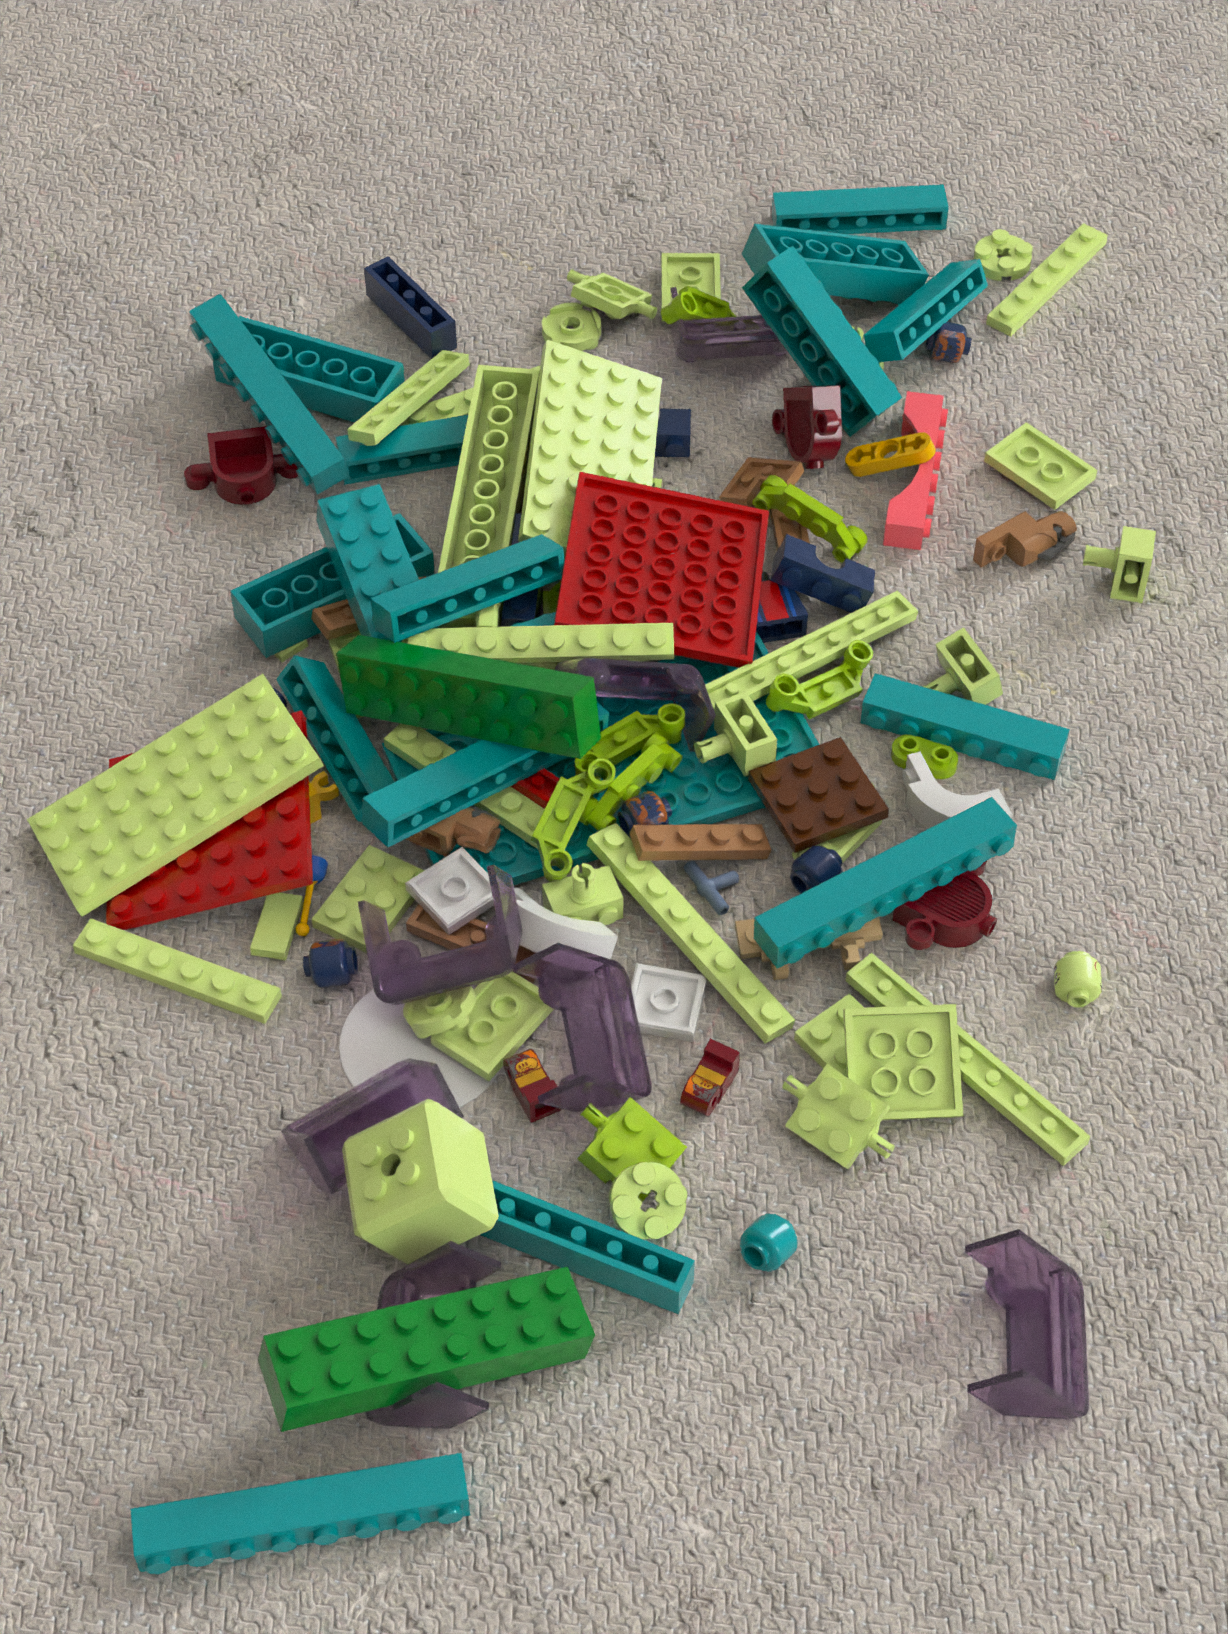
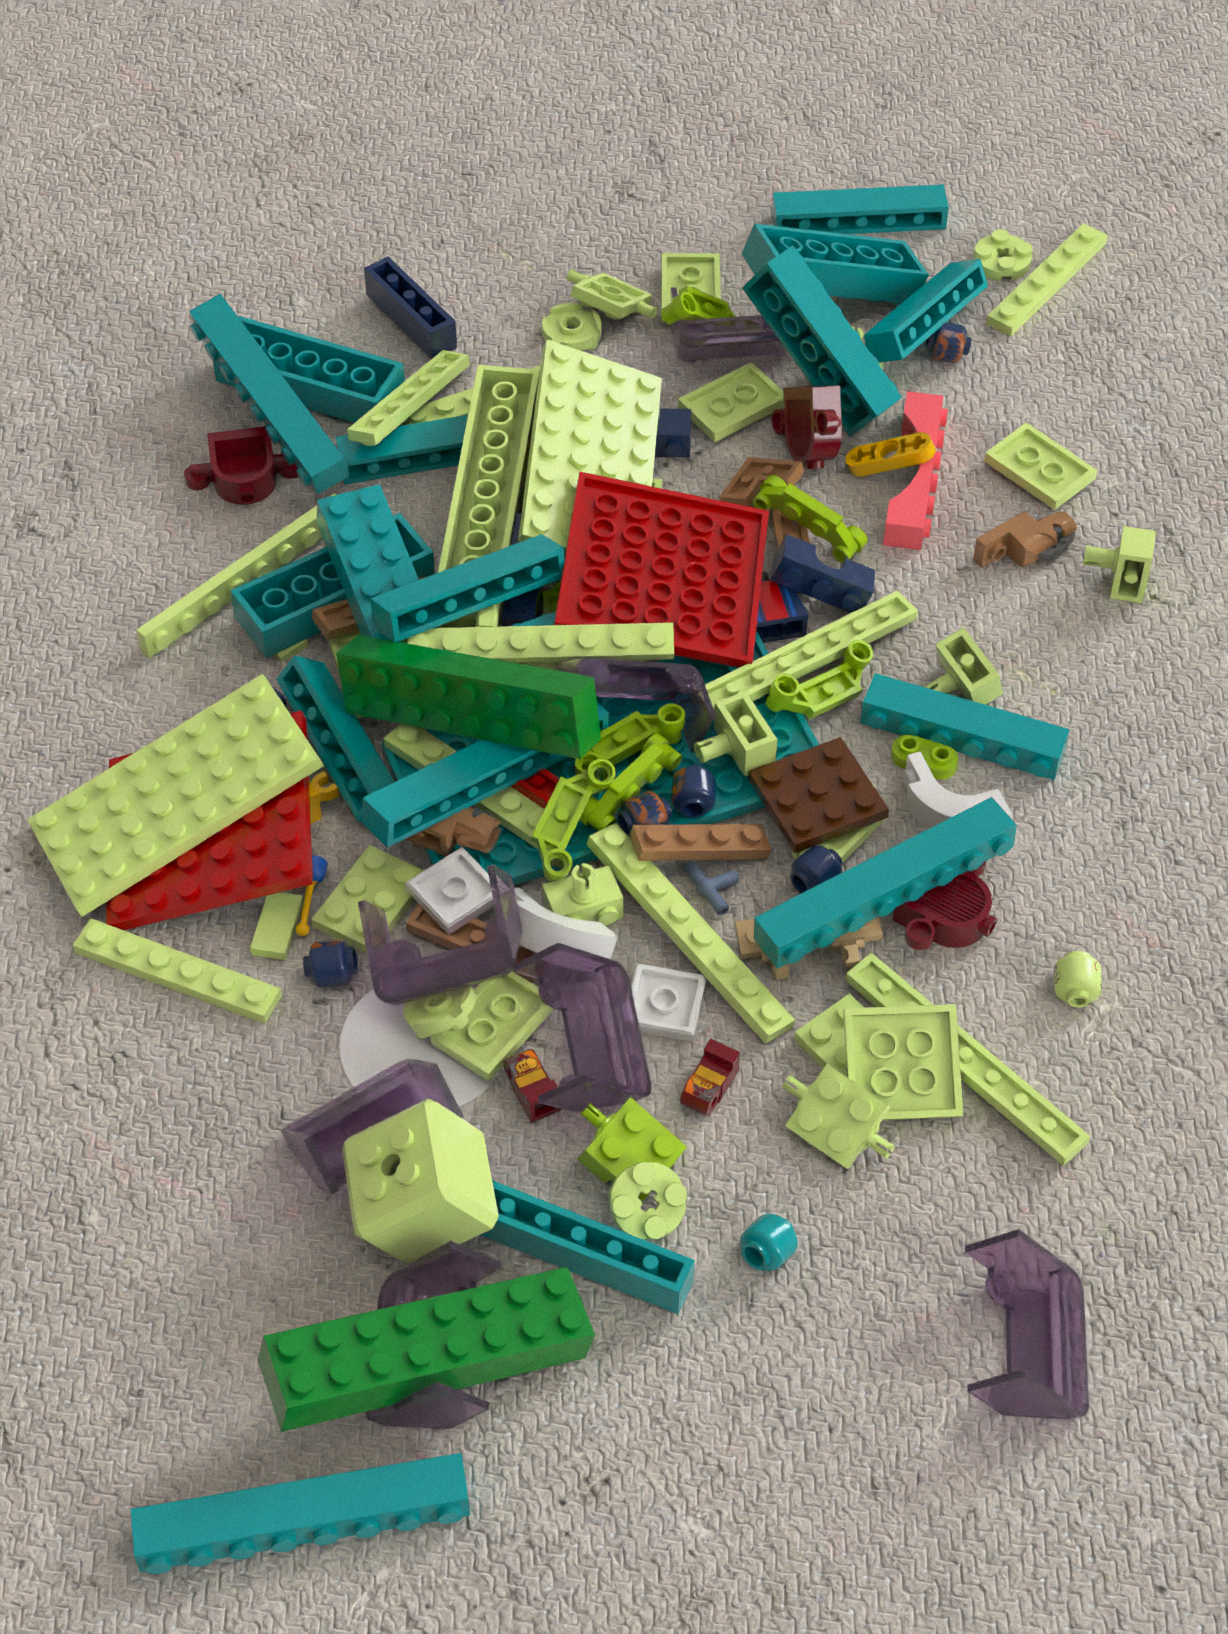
(215, 592): none -> yellowish green plate
(693, 791): none -> dark blue head
(732, 401): none -> yellowish green plate

